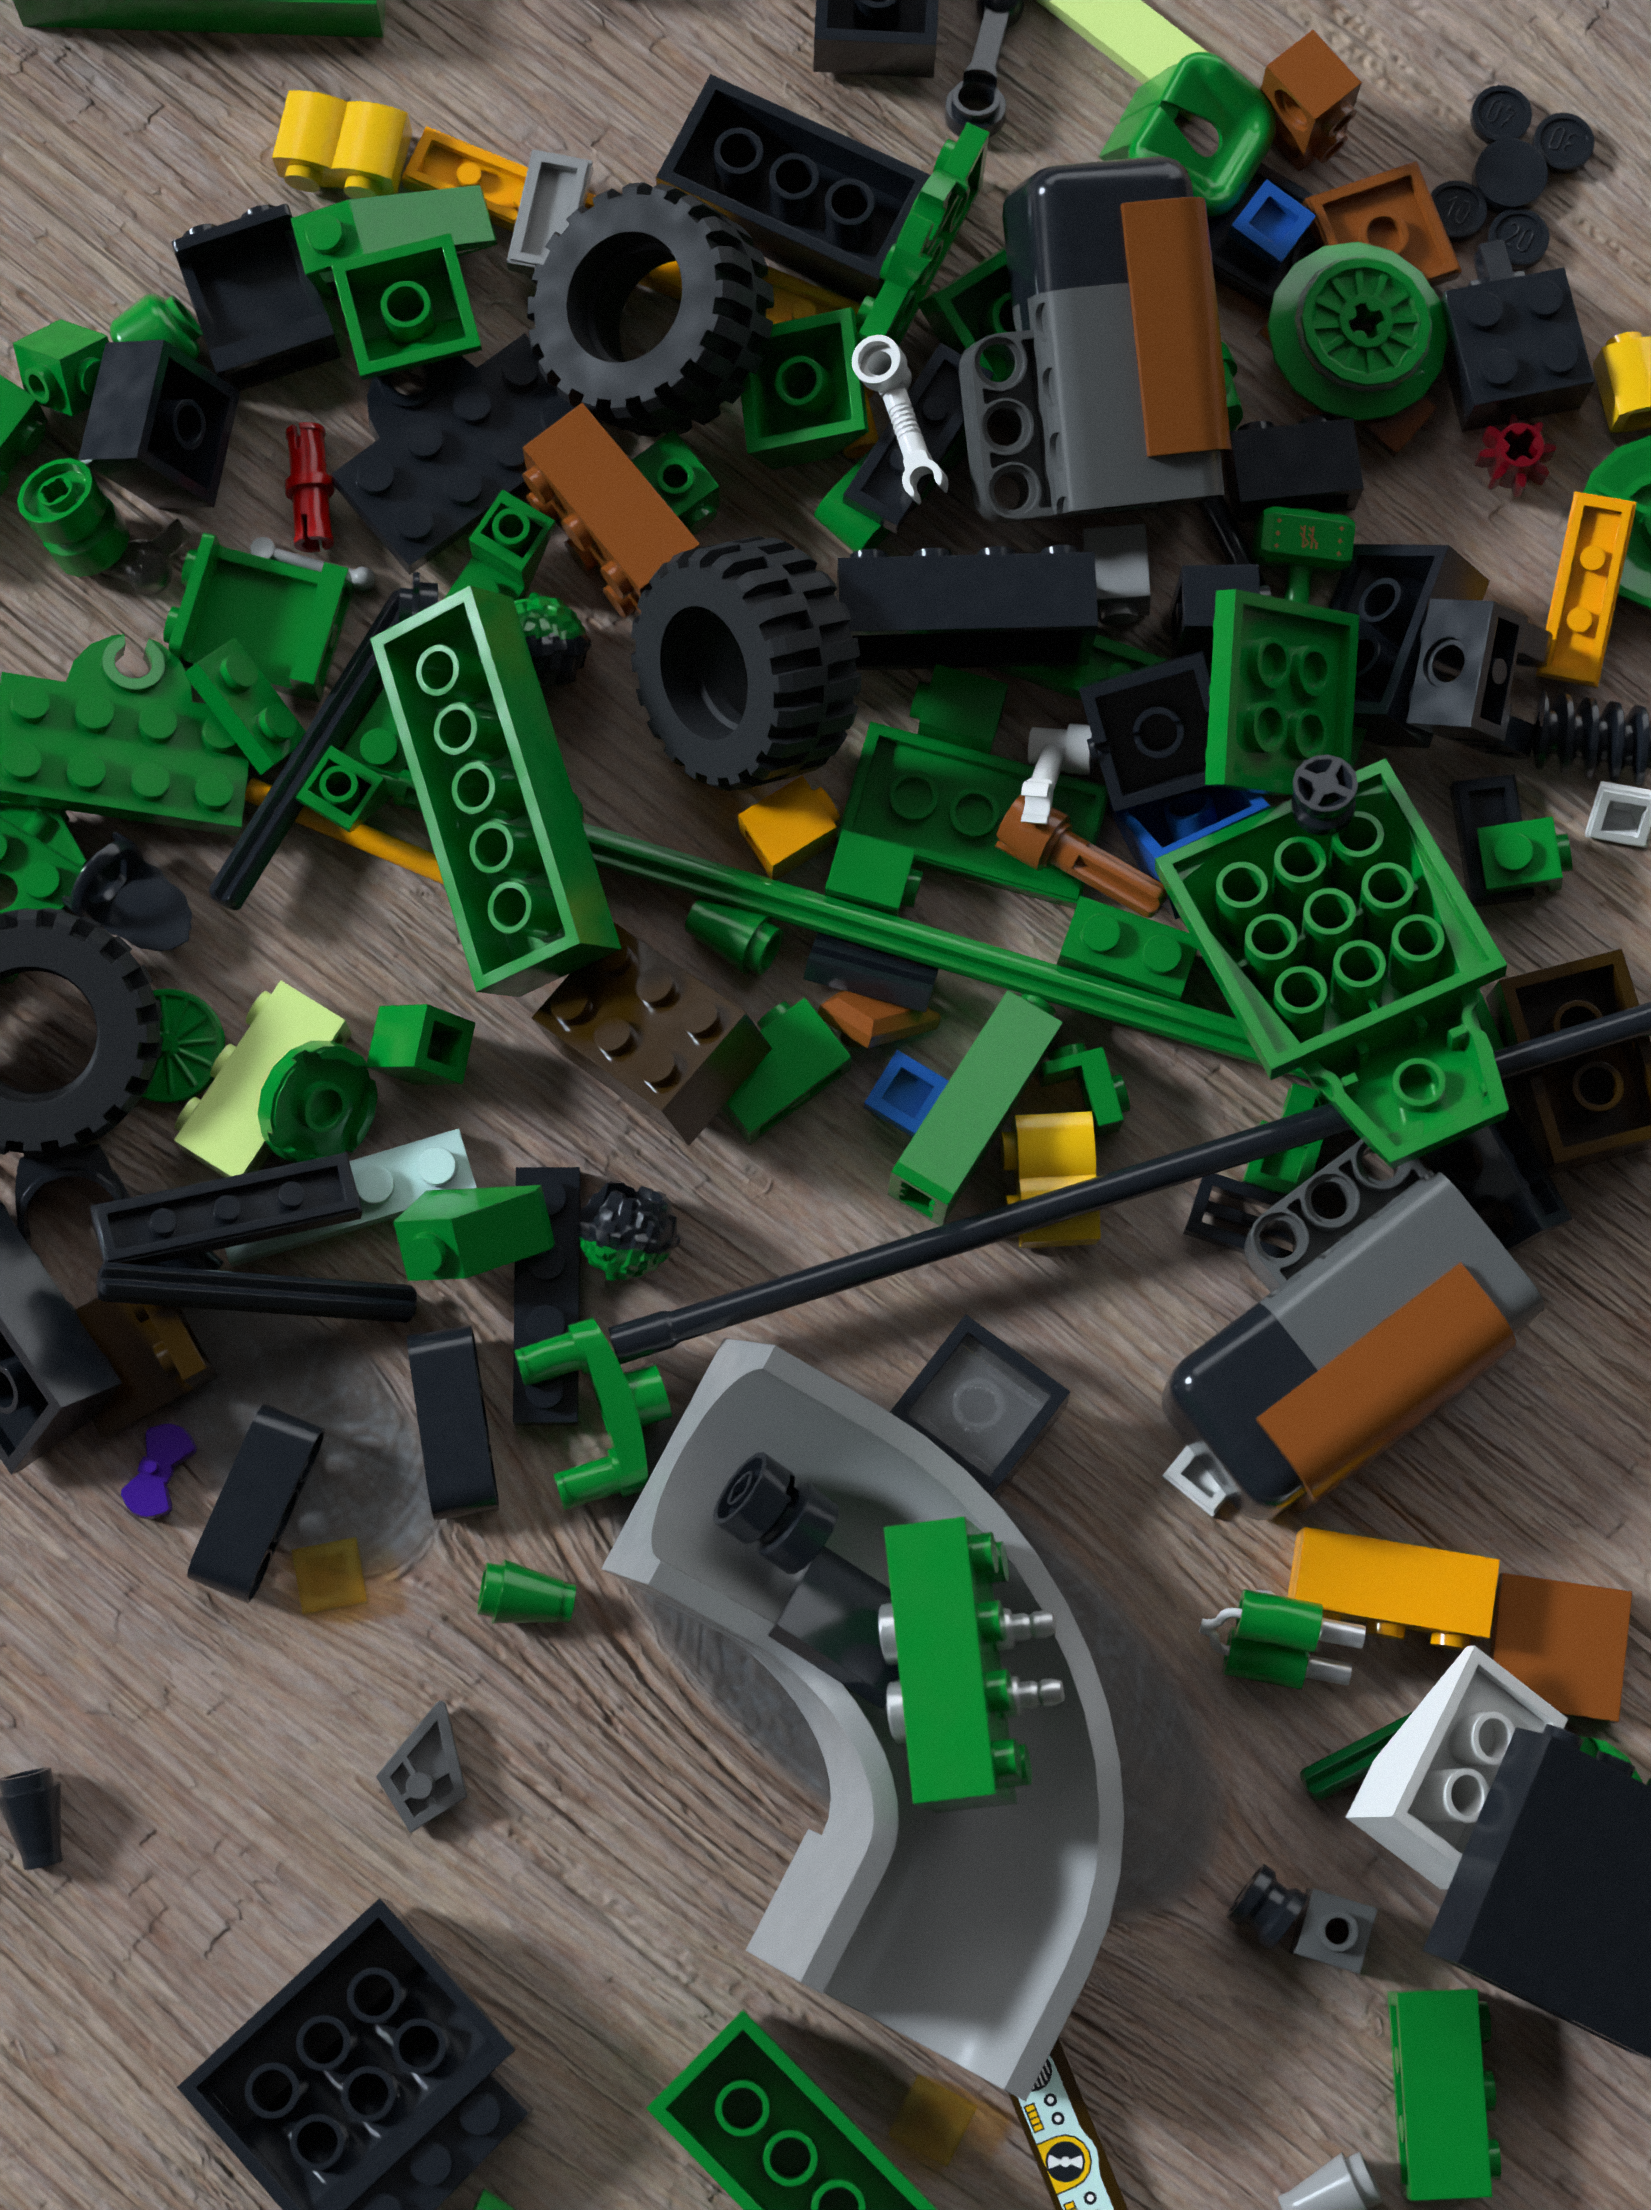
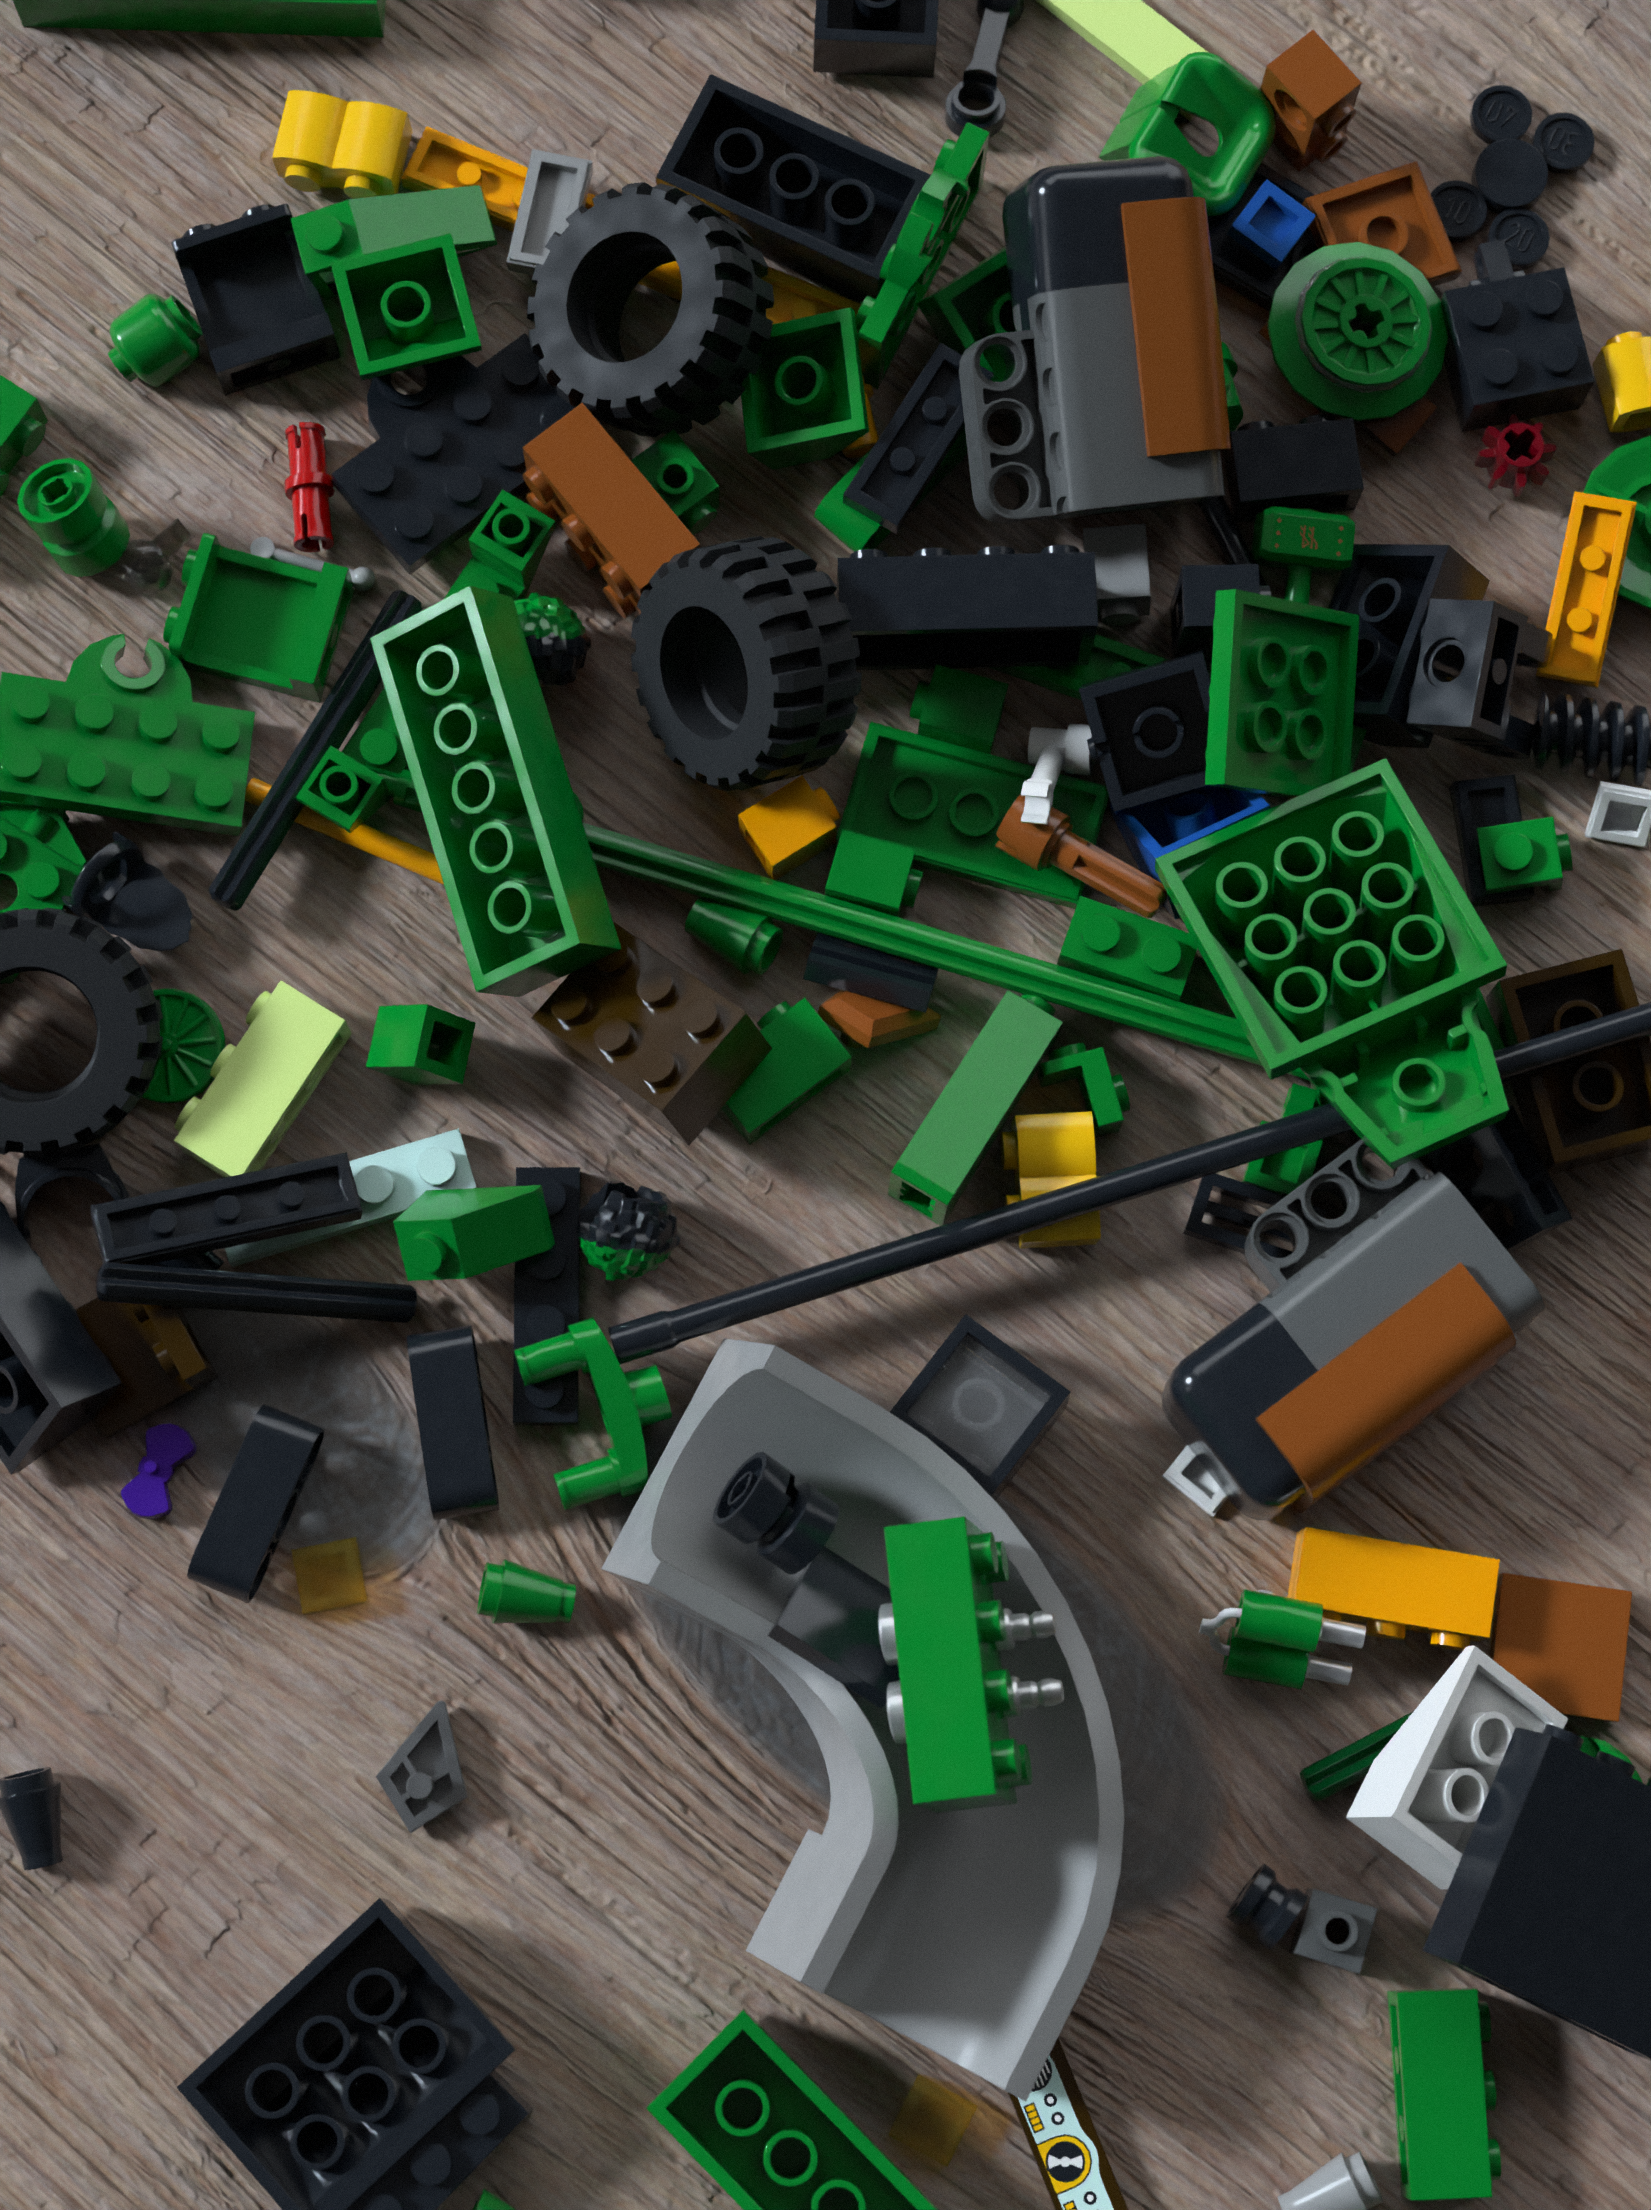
(61, 365): green brick -> none
(159, 424): black brick -> none
(246, 705): green plate -> none
(317, 1102): green tile -> none
(416, 598): black plate -> none
(870, 362): white brick -> none
(905, 1093): blue plate -> none
(1319, 780): black wheel -> none

